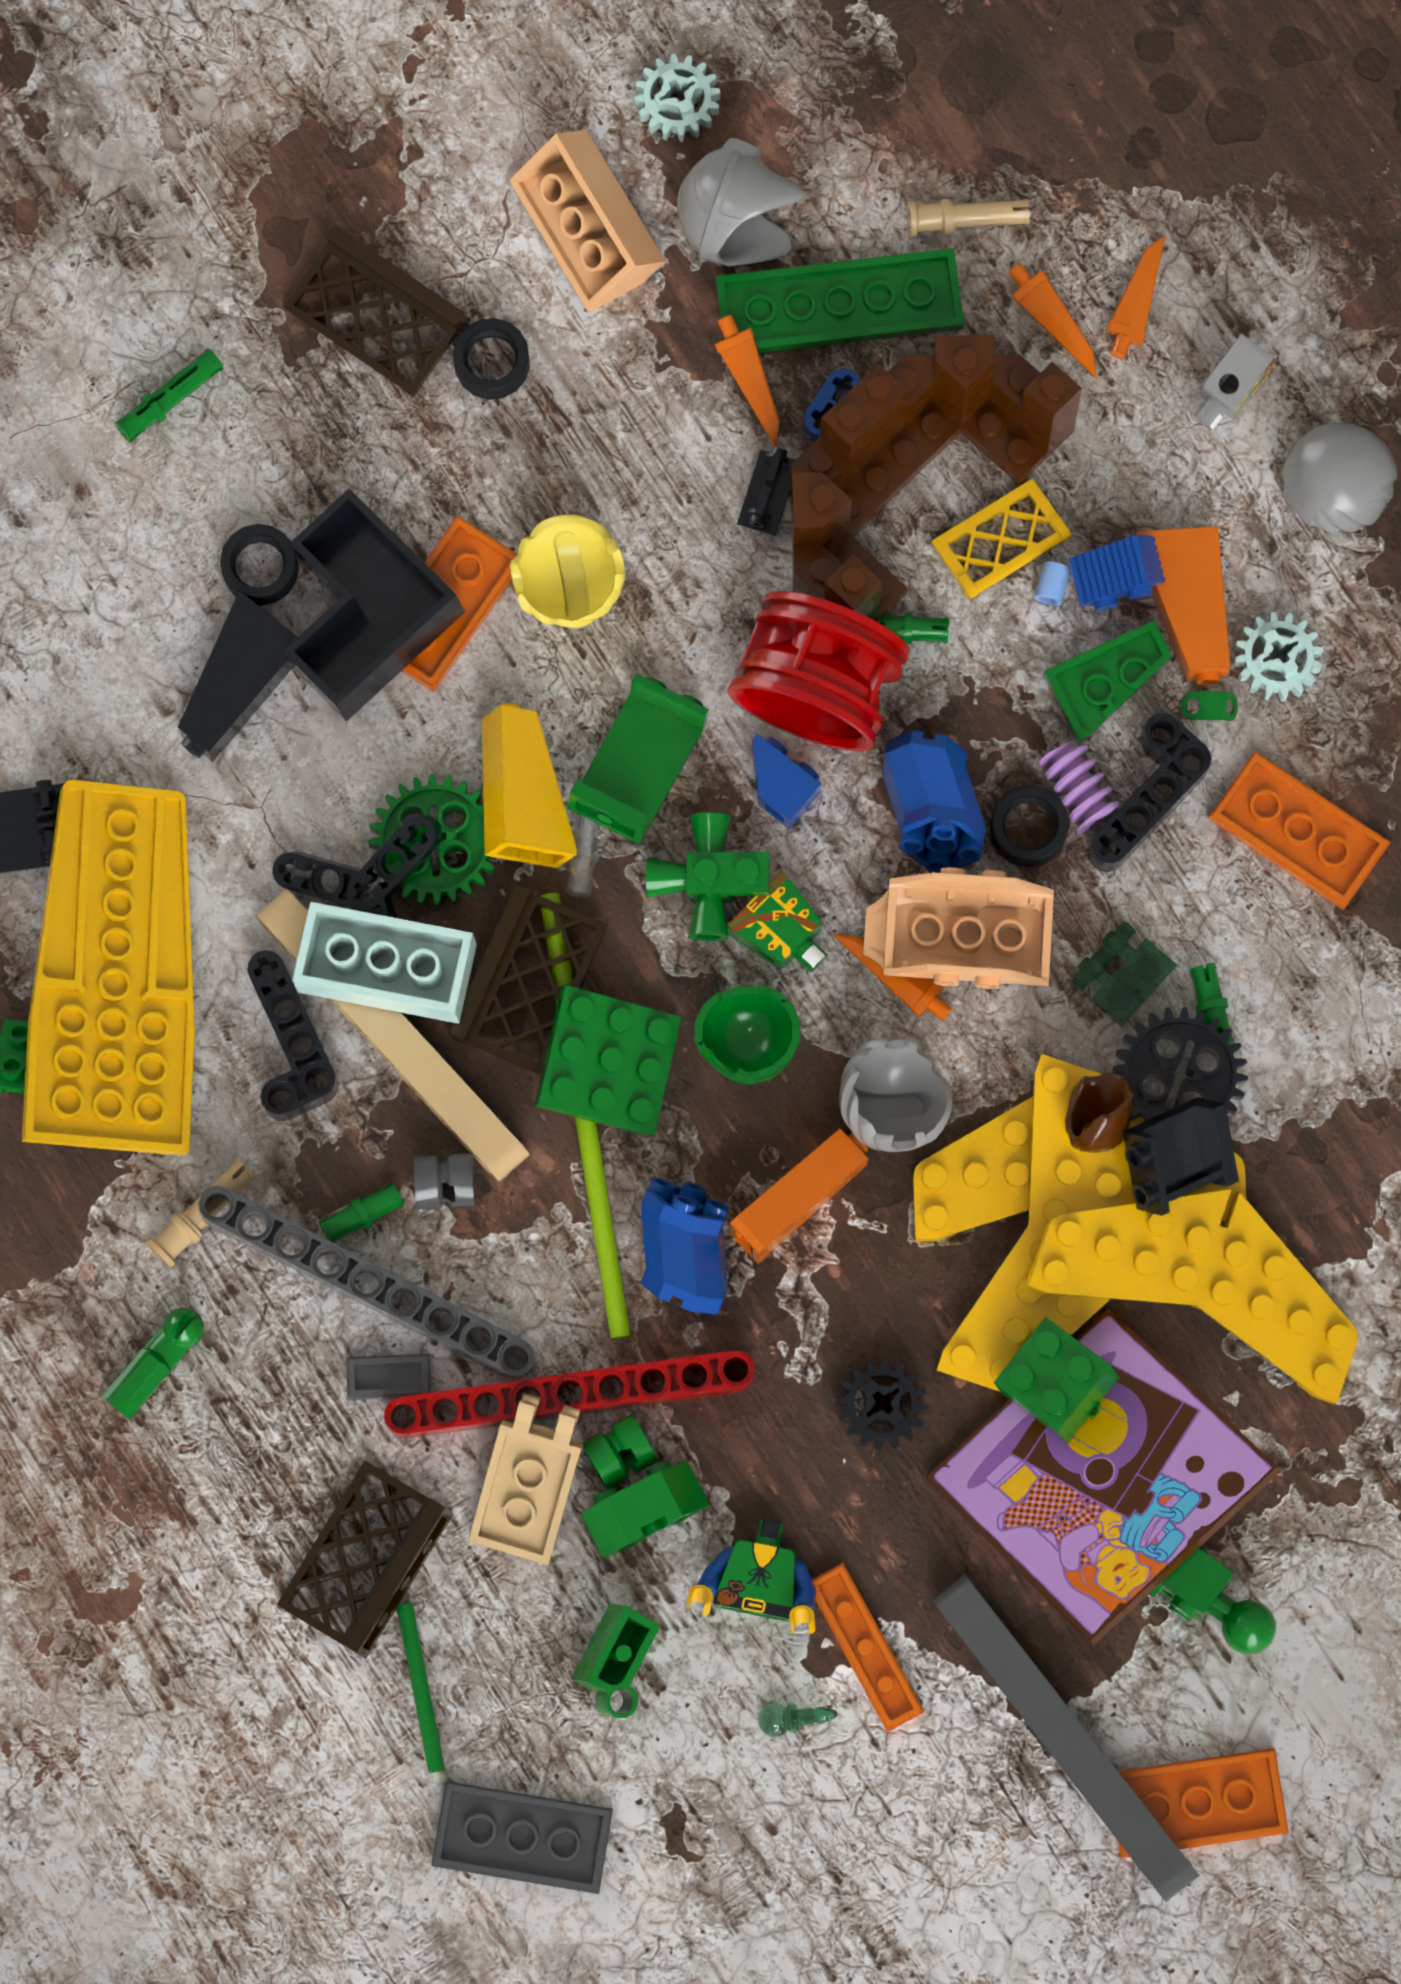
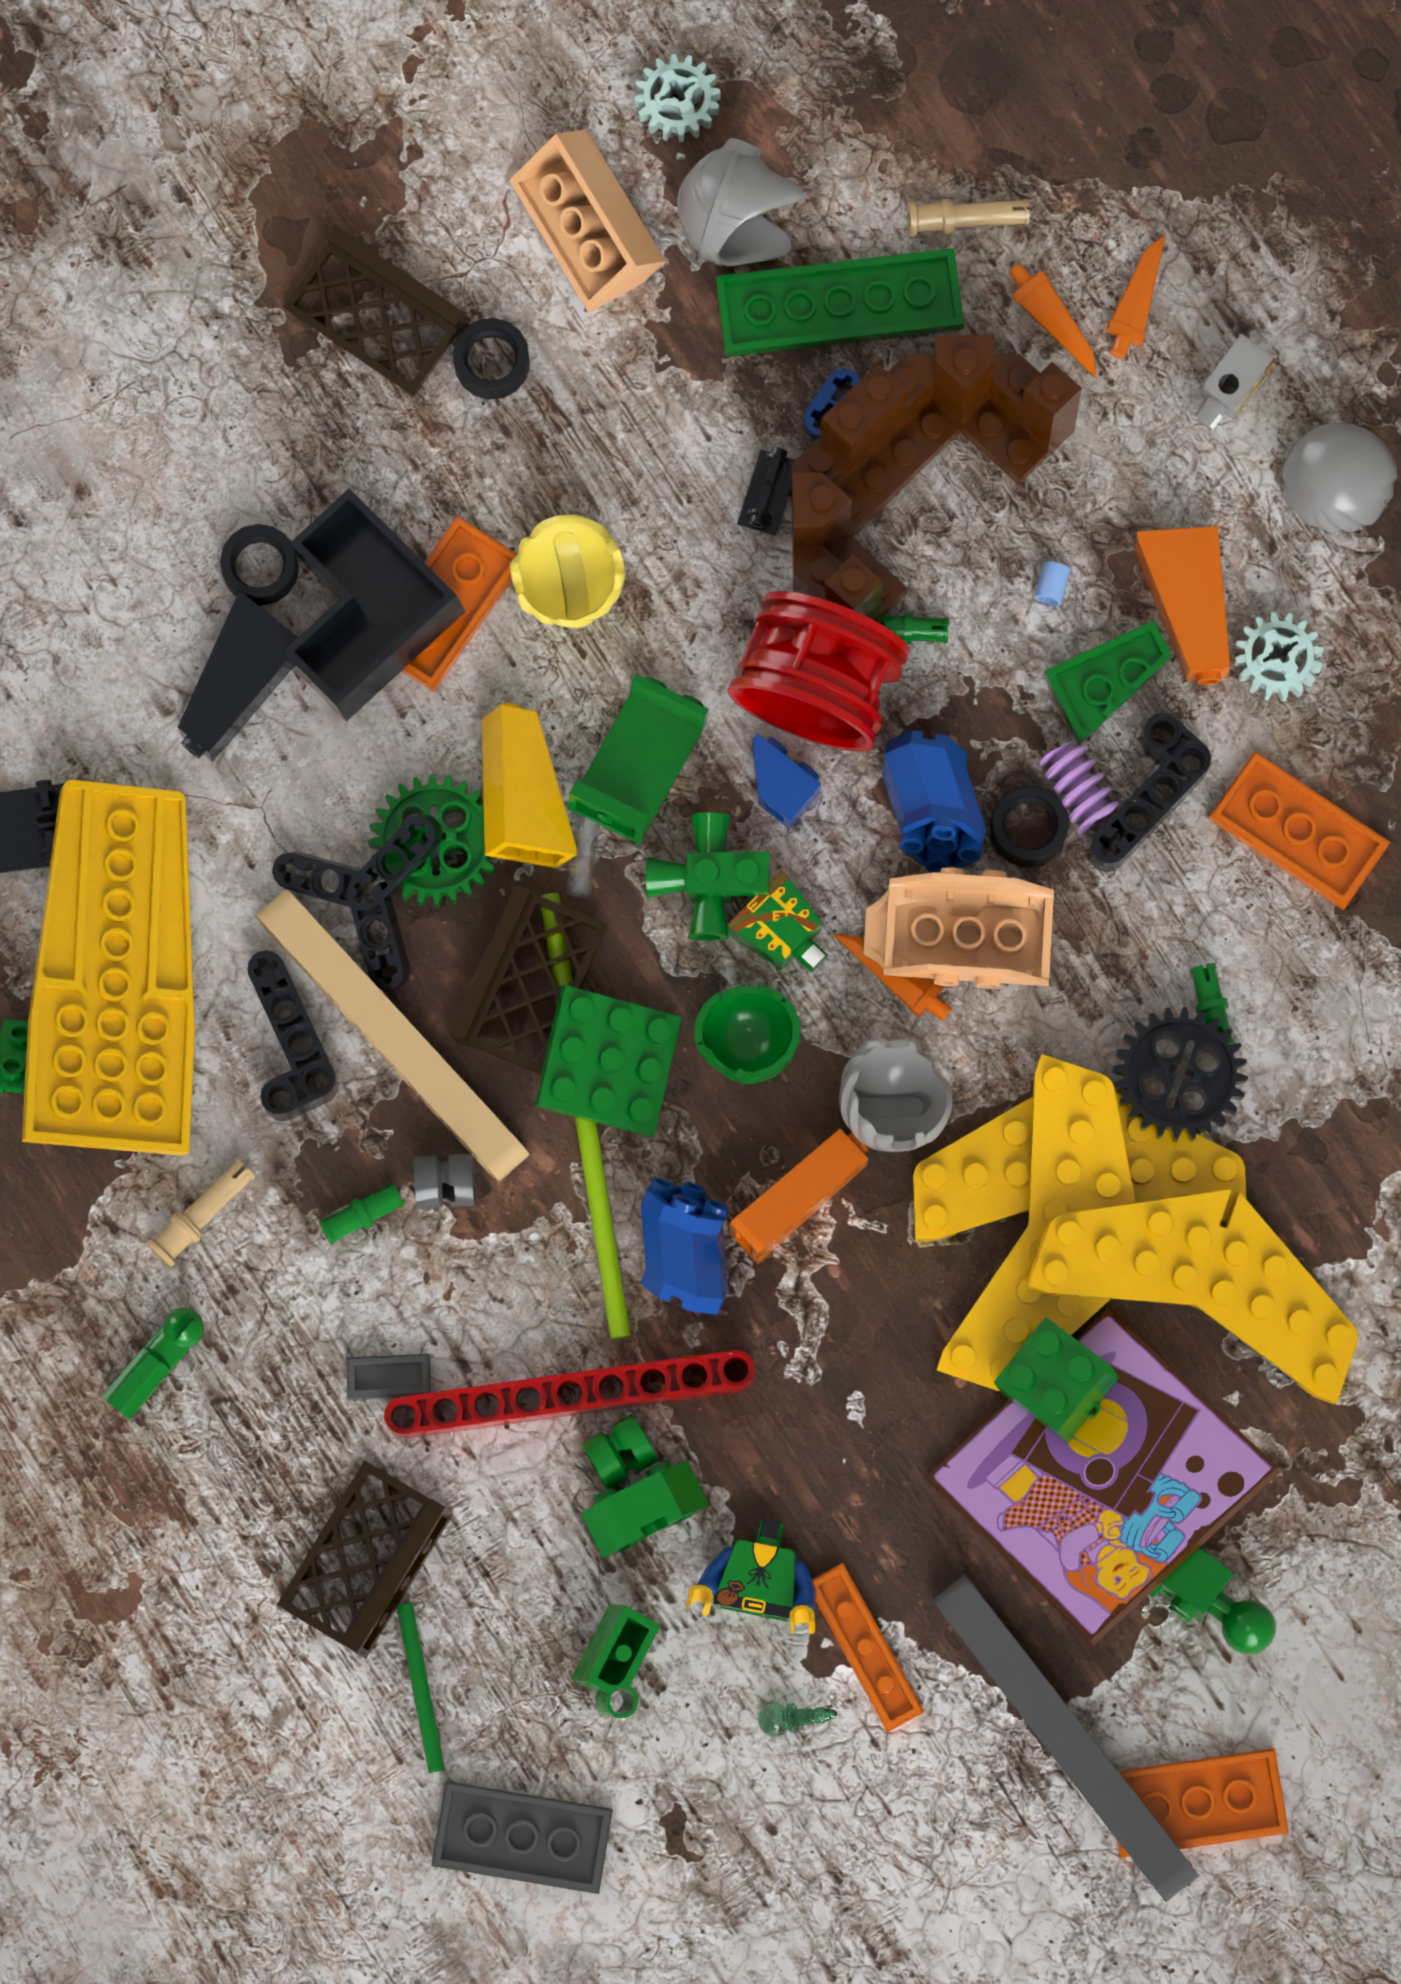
(175, 390): green pin -> none
(354, 1265): dark grey beam -> none
(384, 962): light aqua brick -> none
(527, 1484): tan tile -> none
(745, 365): orange bar -> none
(869, 1390): black gear -> none
(1000, 507): yellow window -> none
(1099, 1112): reddish brown hair -> none
(1117, 571): blue brick -> none
(1132, 982): clear green plate -> none
(1179, 1153): black panel -> none
(1212, 705): green piece -> none

